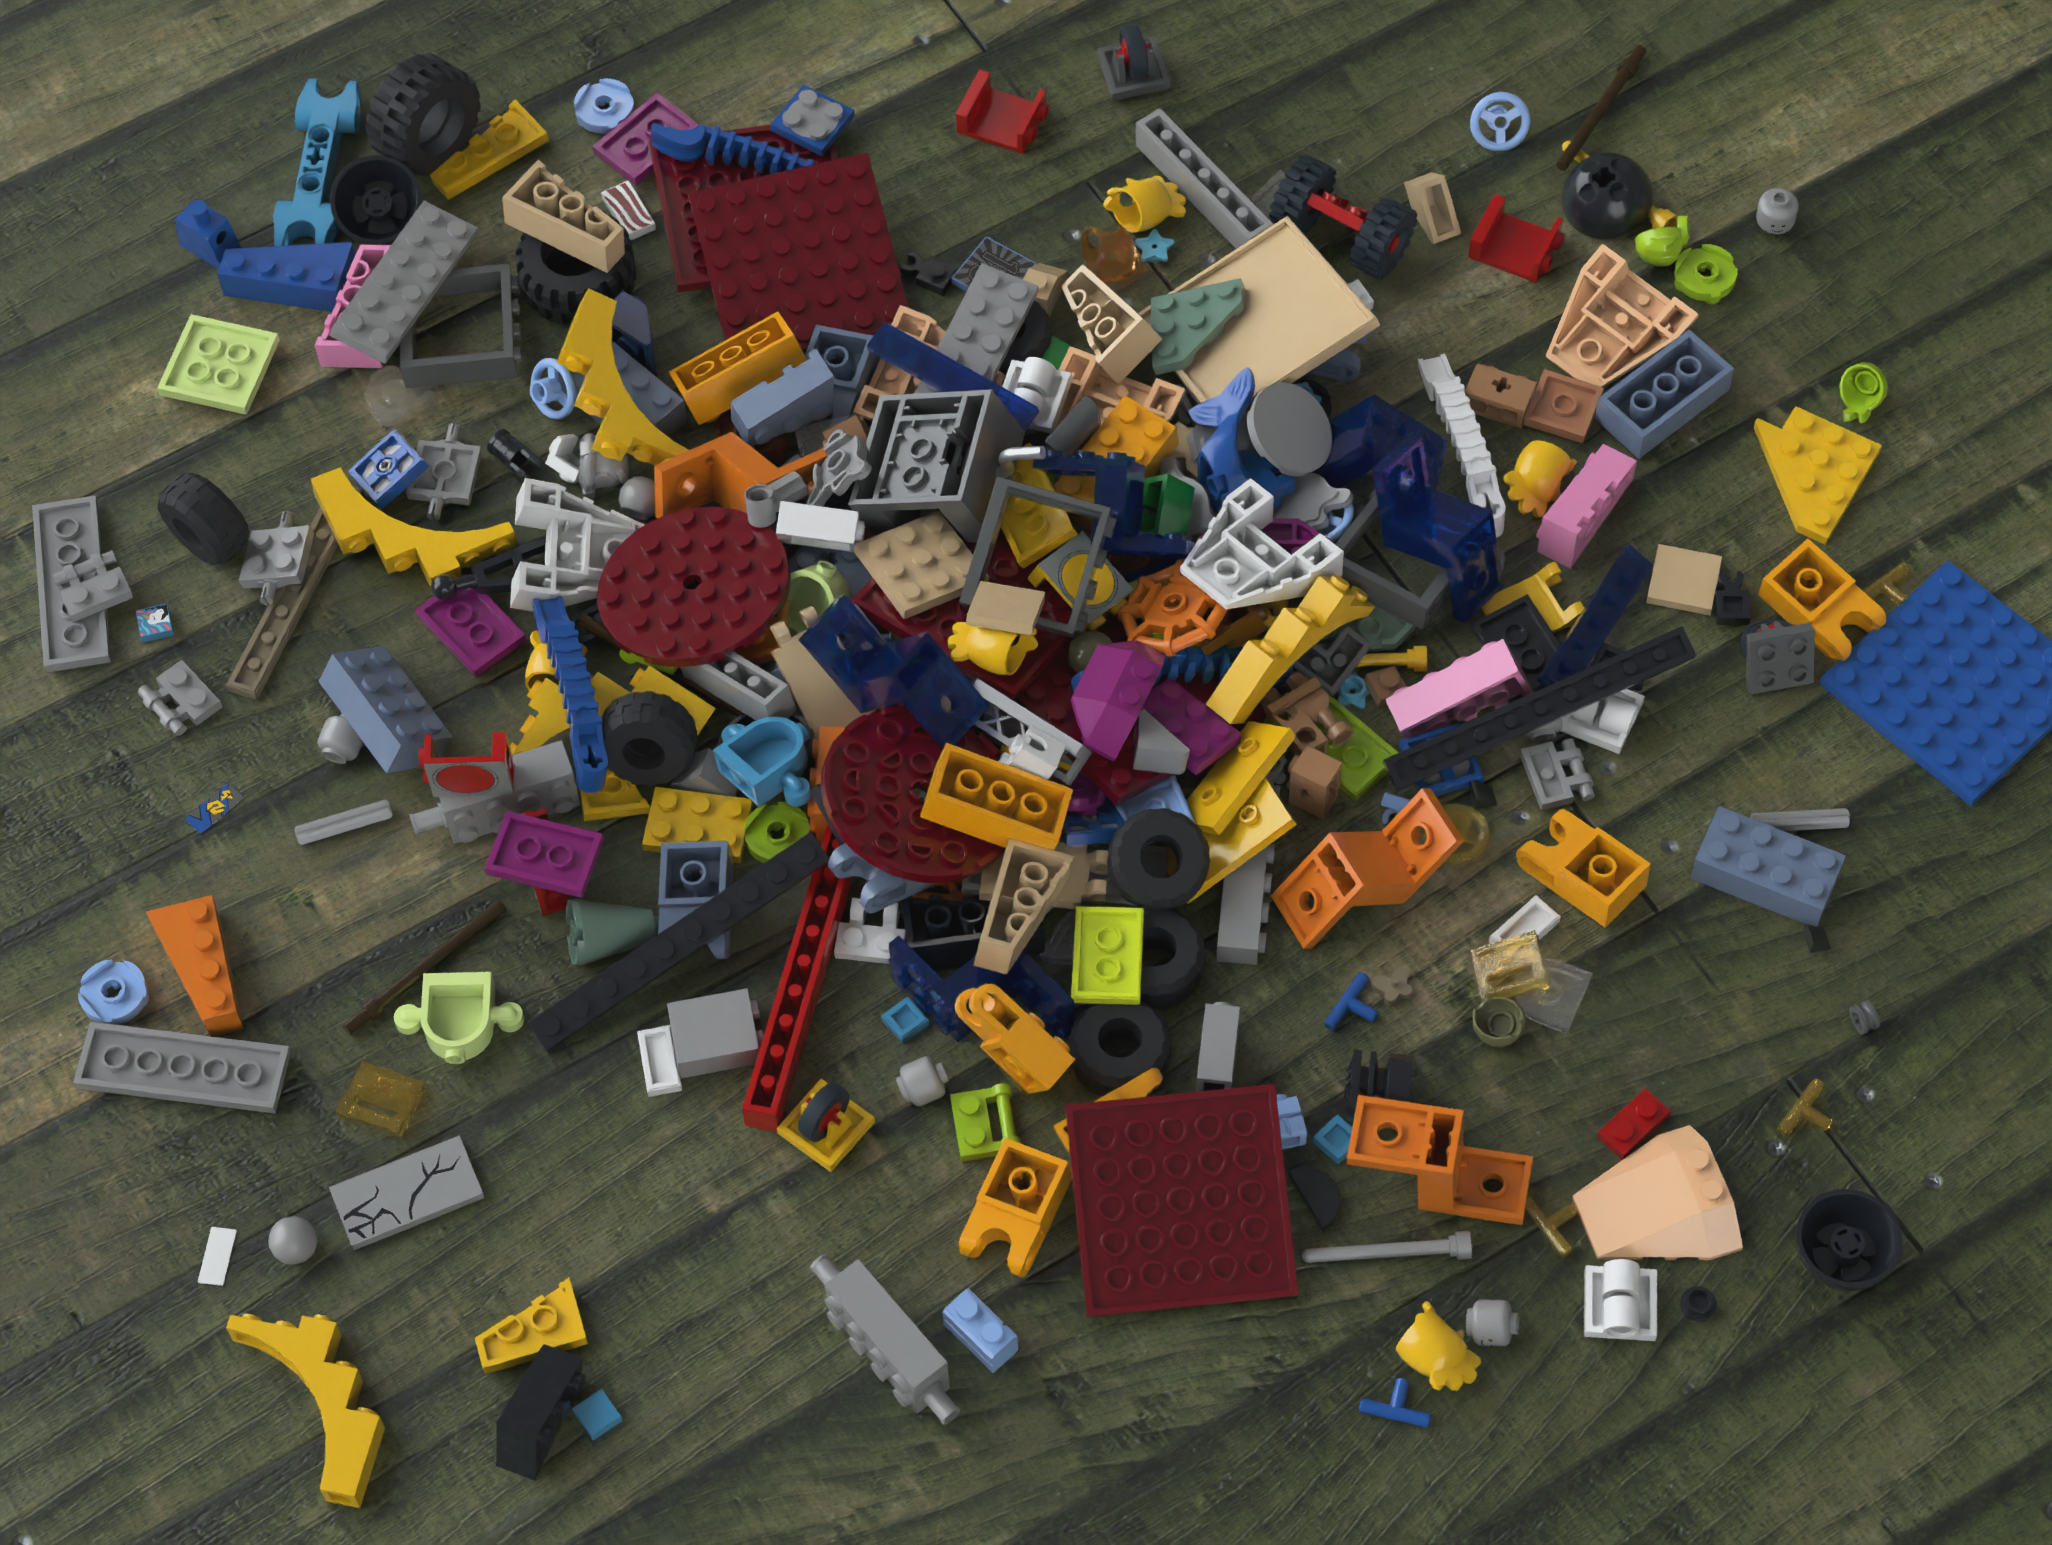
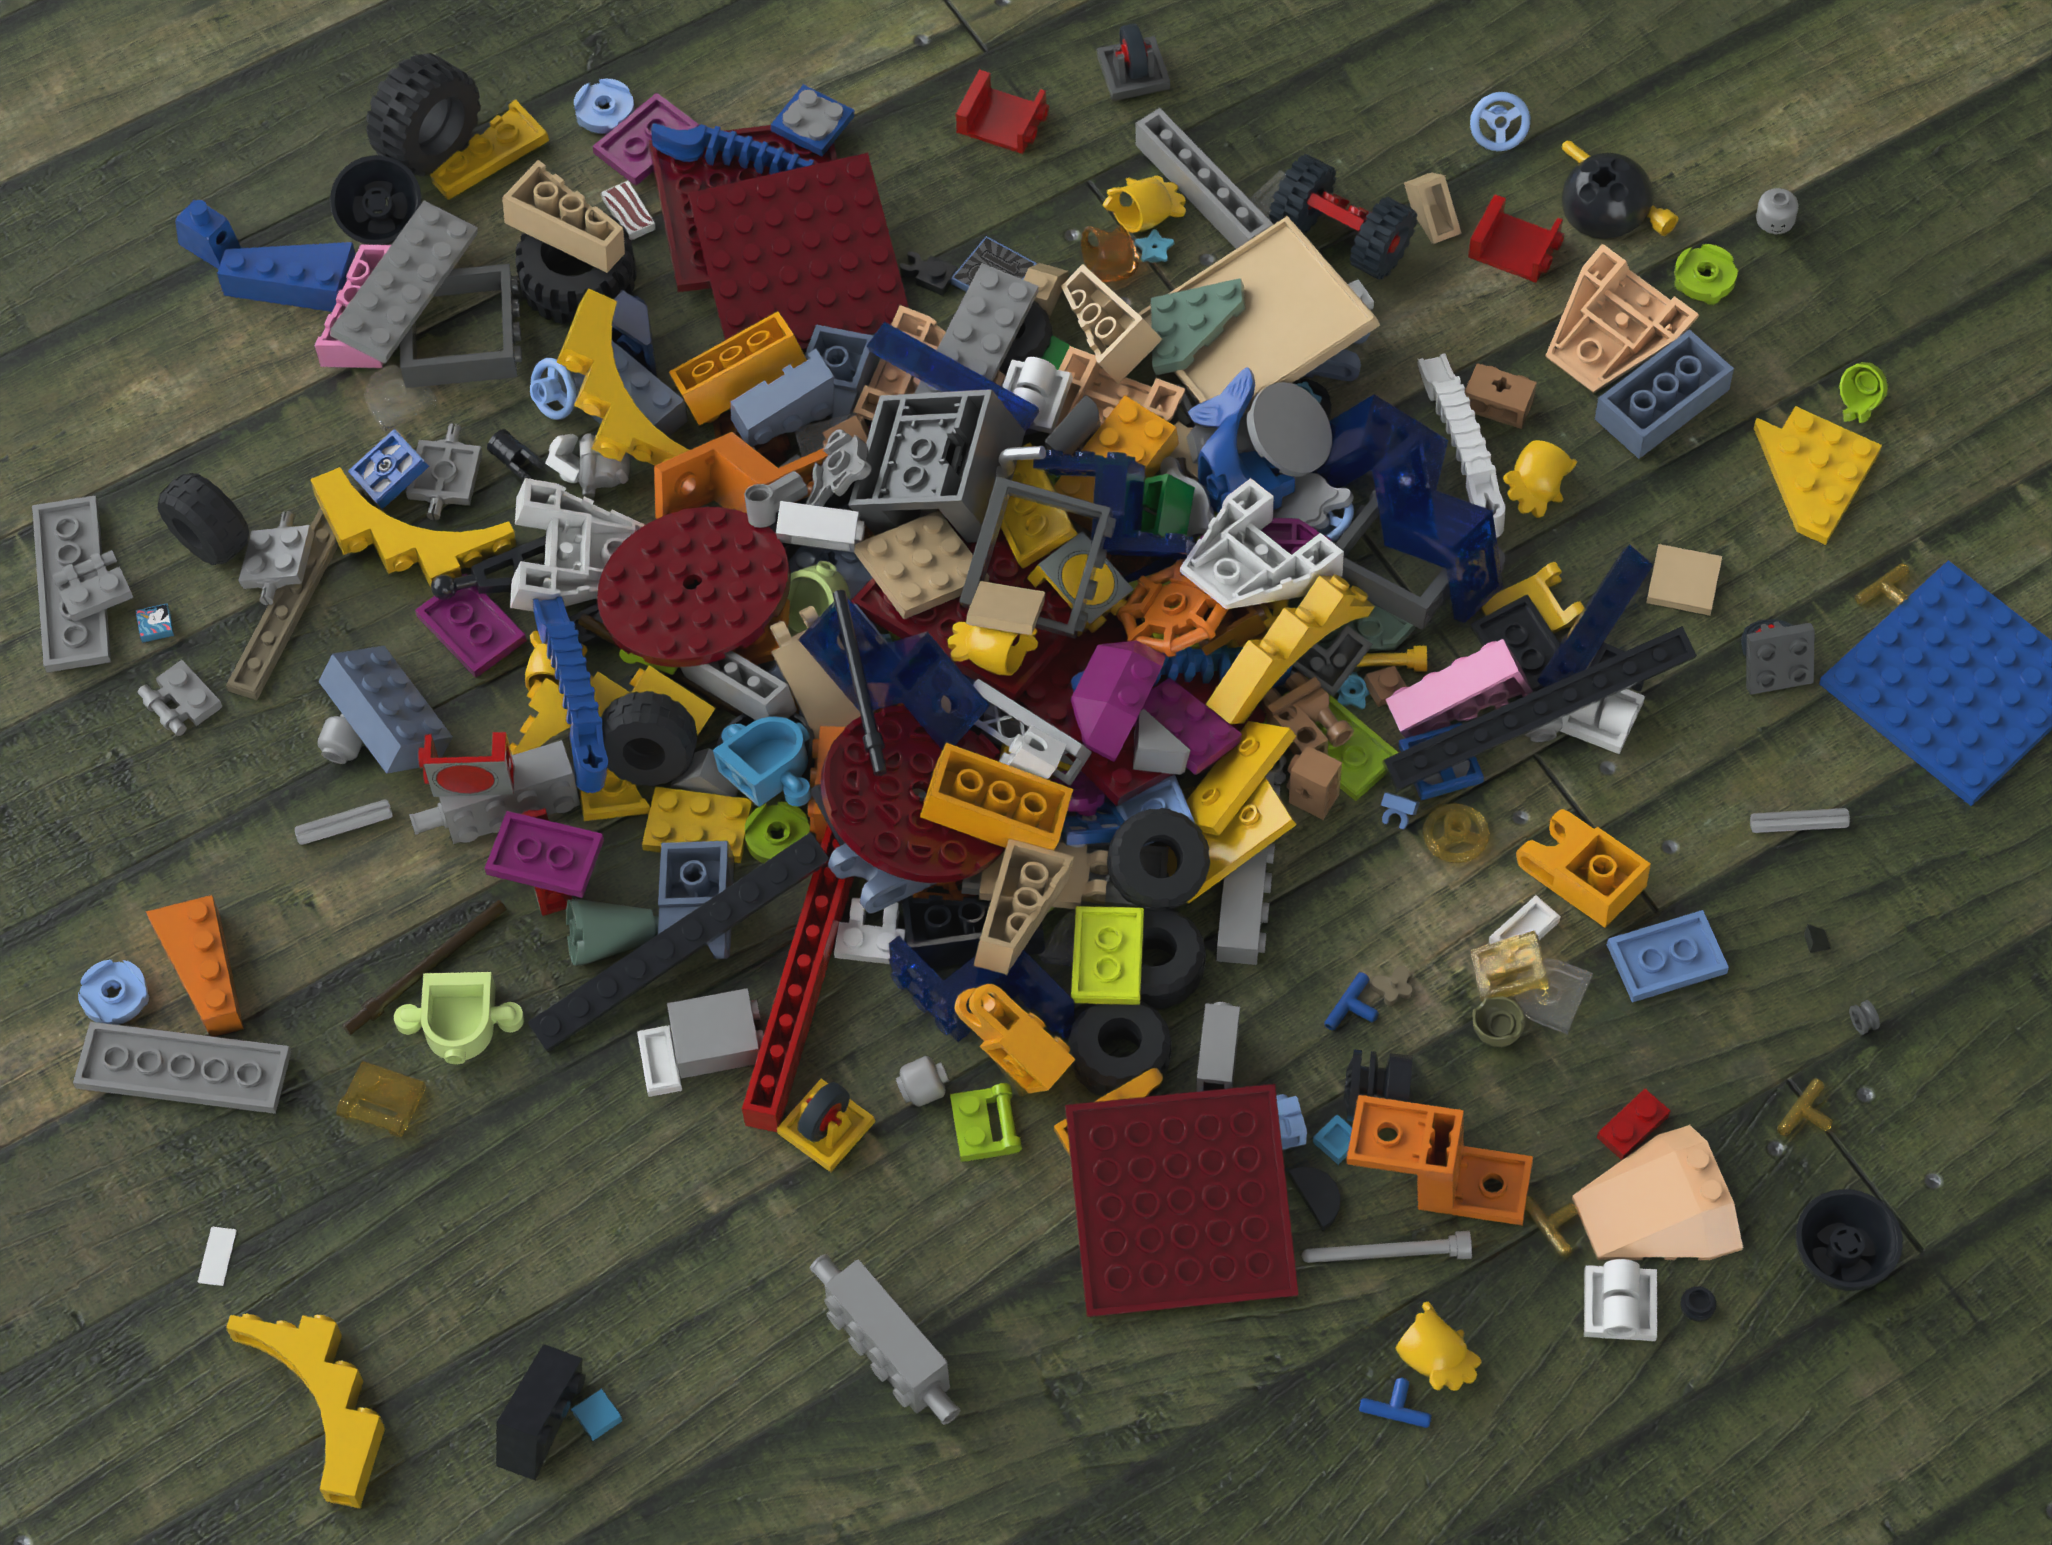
(214, 808): sticker -> none
(218, 364): yellowish green plate -> none
(293, 1240): light grey piece -> none
(325, 122): dark azure piece -> none
(406, 1192): light grey tile -> none
(518, 1338): yellow wing -> none
(638, 497): light grey piece -> none
(873, 739): none -> black bar
(905, 1020): dark azure tile -> none
(980, 1330): light blue brick -> none
(1016, 1214): light orange brick -> none
(1082, 648): olive hair -> none
(1367, 868): orange bracket -> none
(1482, 795): pearl dark grey piece -> none
(1491, 1322): light grey head -> none
(1548, 777): light grey plate -> none
(1563, 406): nougat plate -> none
(1584, 505): bright pink wedge -> none
(1626, 71): dark brown bar -> none
(1663, 244): lime piece -> none
(1667, 956): none -> medium blue plate
(1731, 604): black plate -> none
(1767, 866): sand blue brick -> none
(1819, 592): light orange brick -> none

